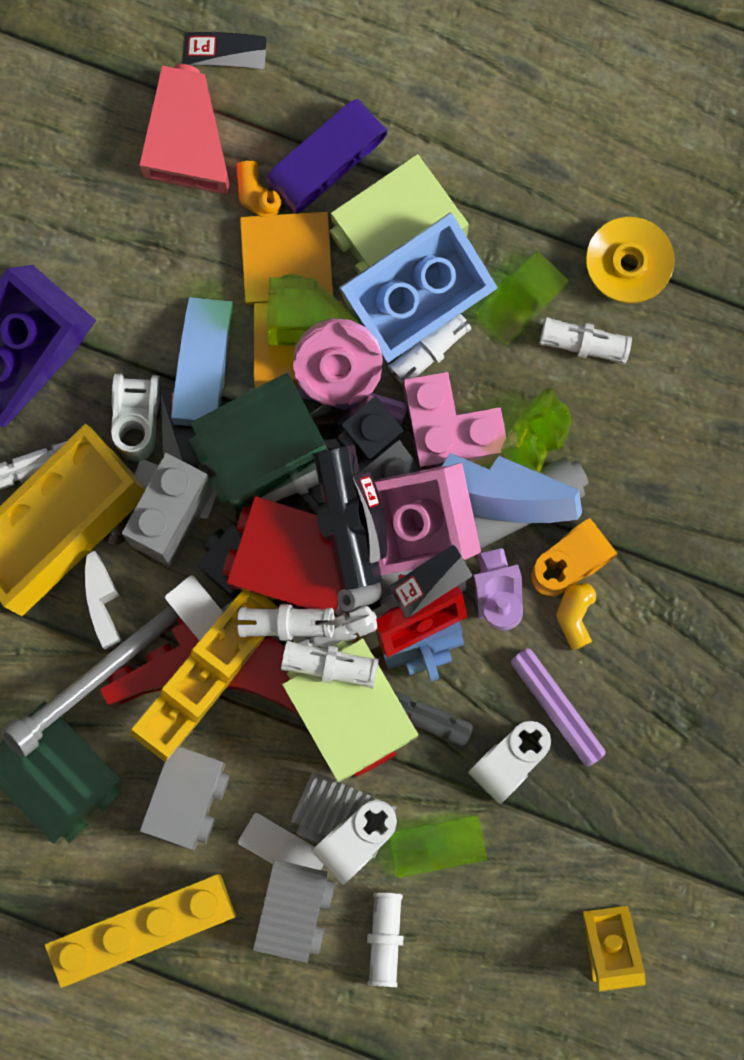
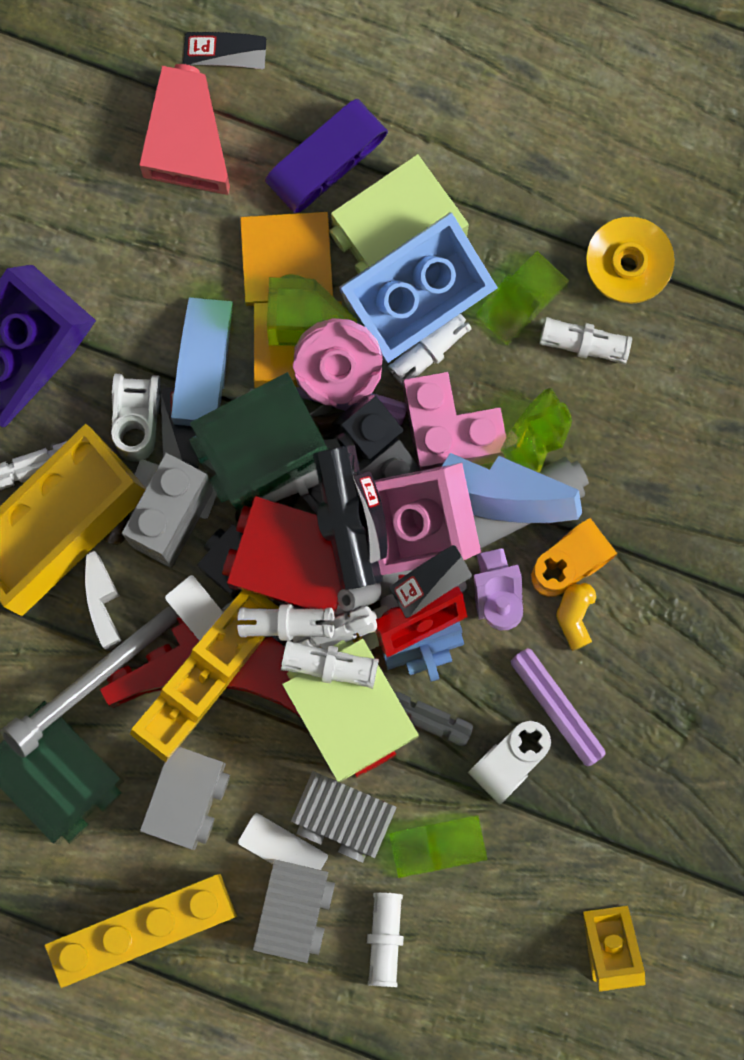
(252, 194): light orange arm -> none
(351, 845): white piece -> none

